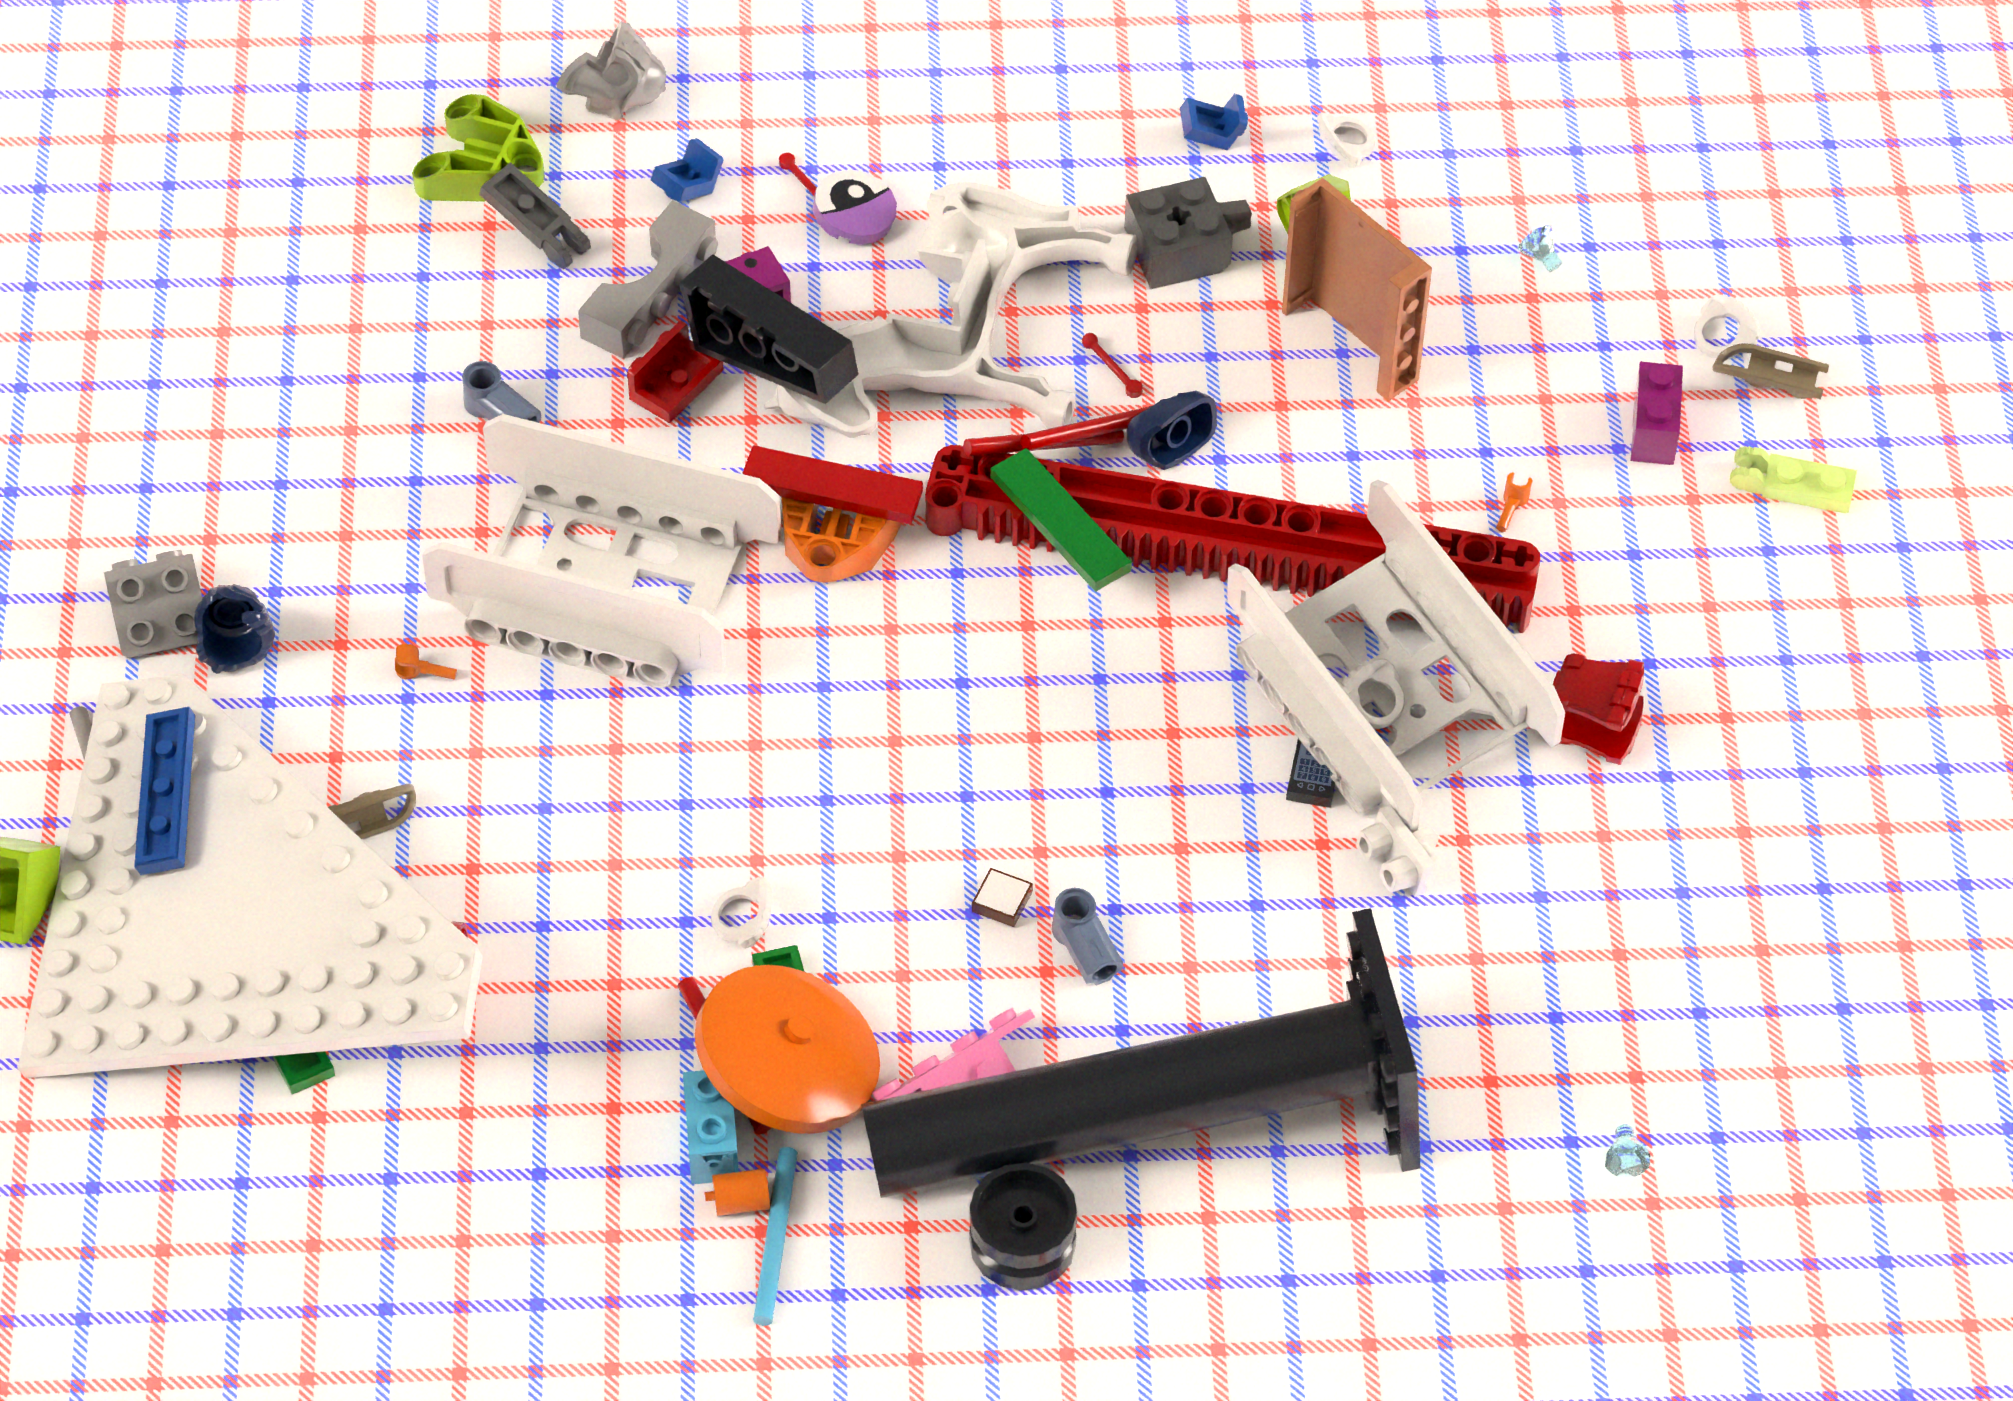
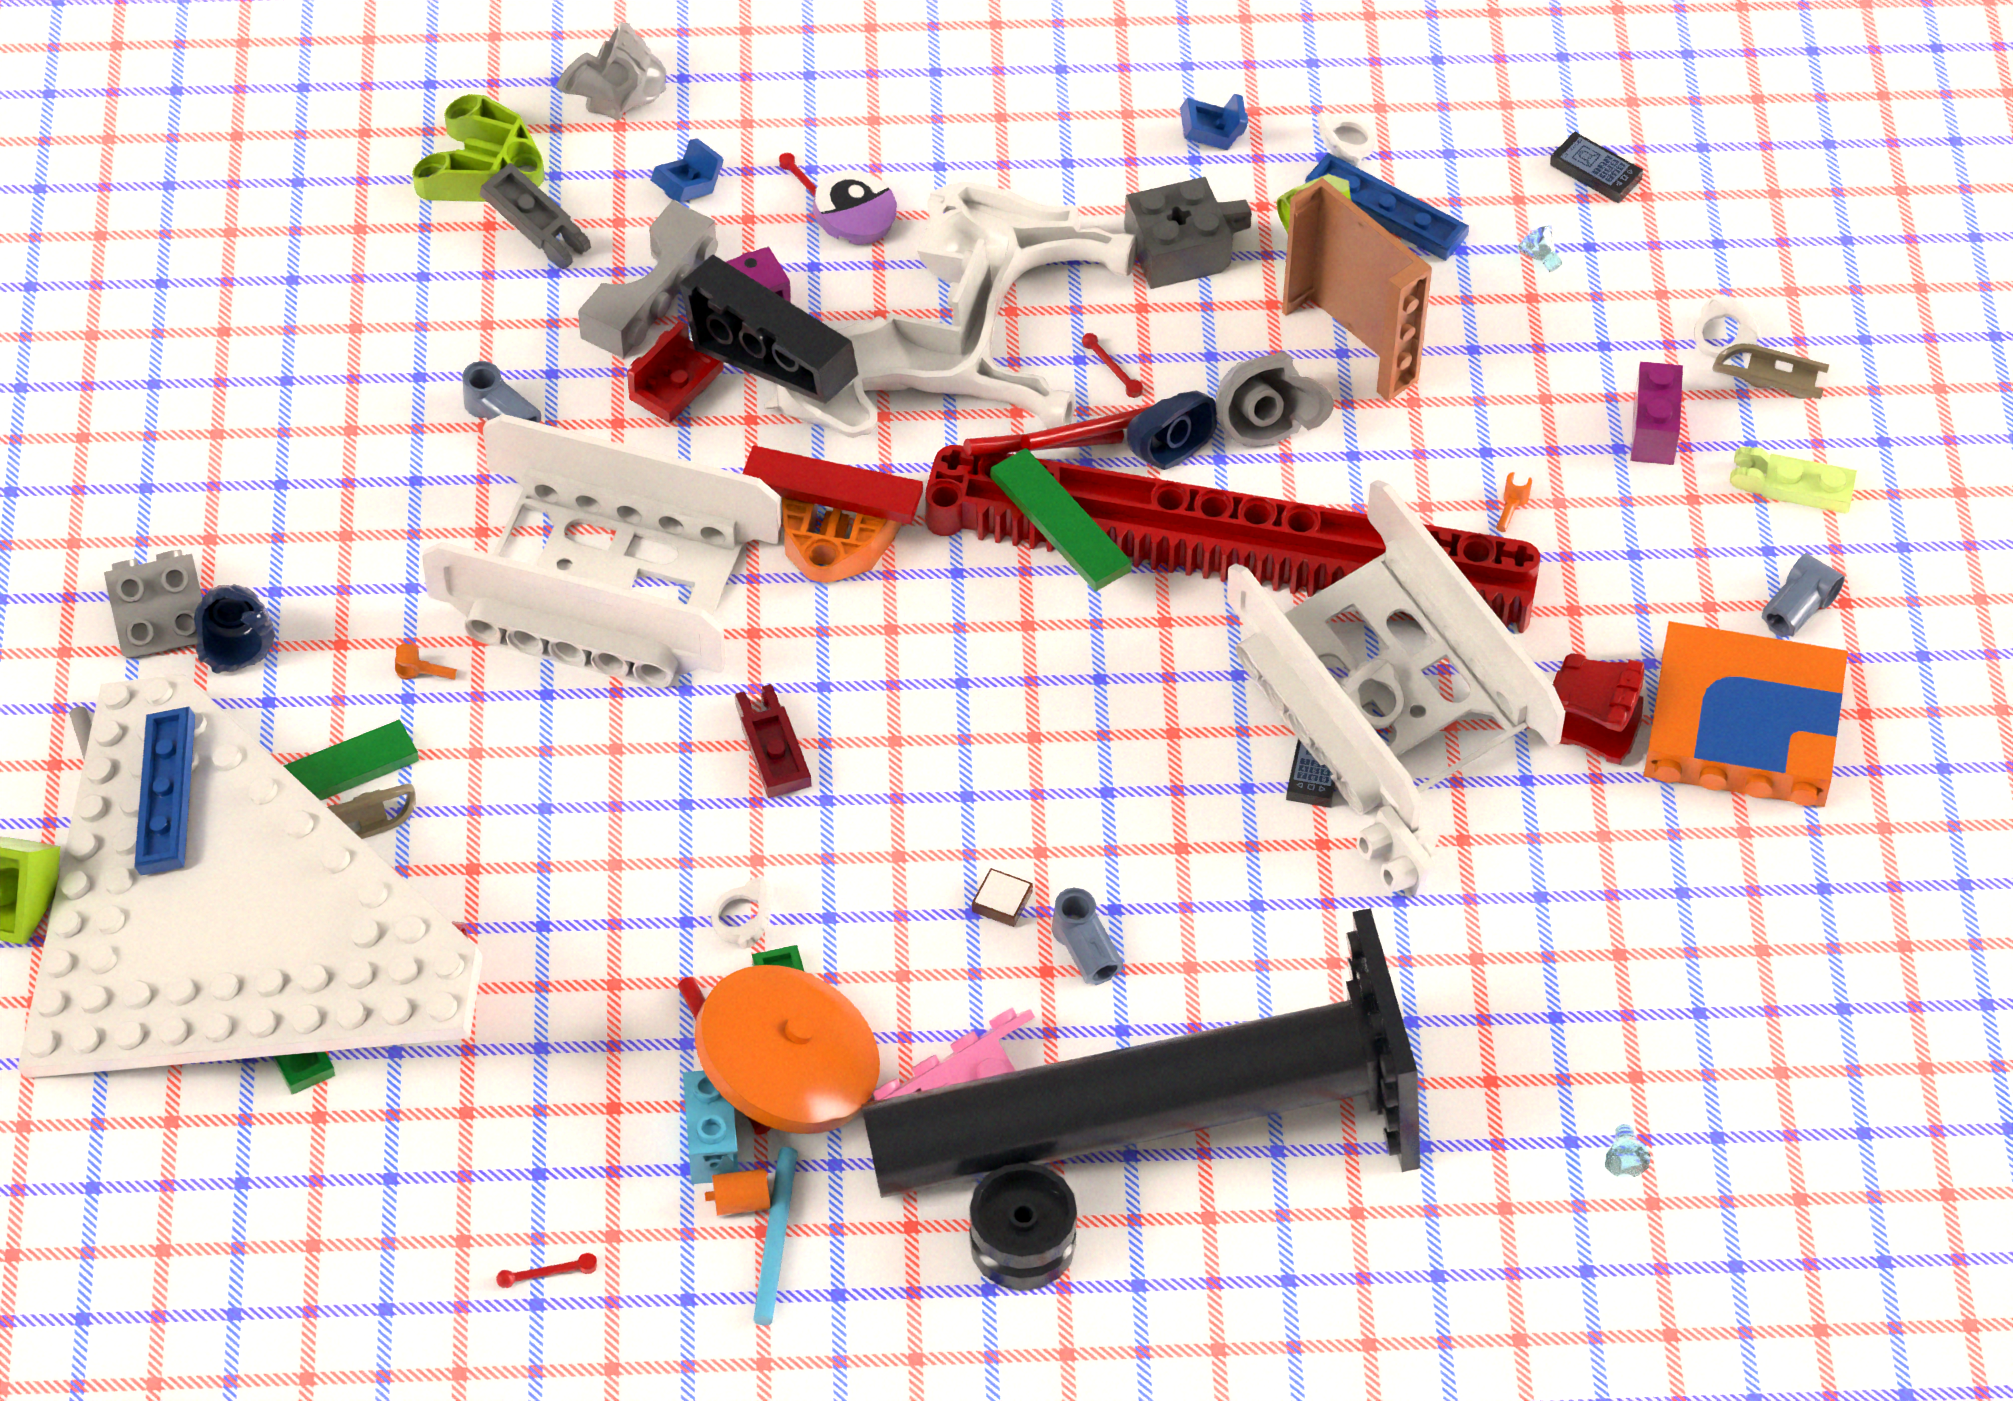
(355, 760): none -> green tile
(586, 1264): none -> red hinge
(773, 744): none -> dark red hinge
(1269, 401): none -> light grey head
(1396, 209): none -> blue tile
(1596, 167): none -> tile
(1746, 714): none -> orange panel
(1806, 589): none -> sand blue piece

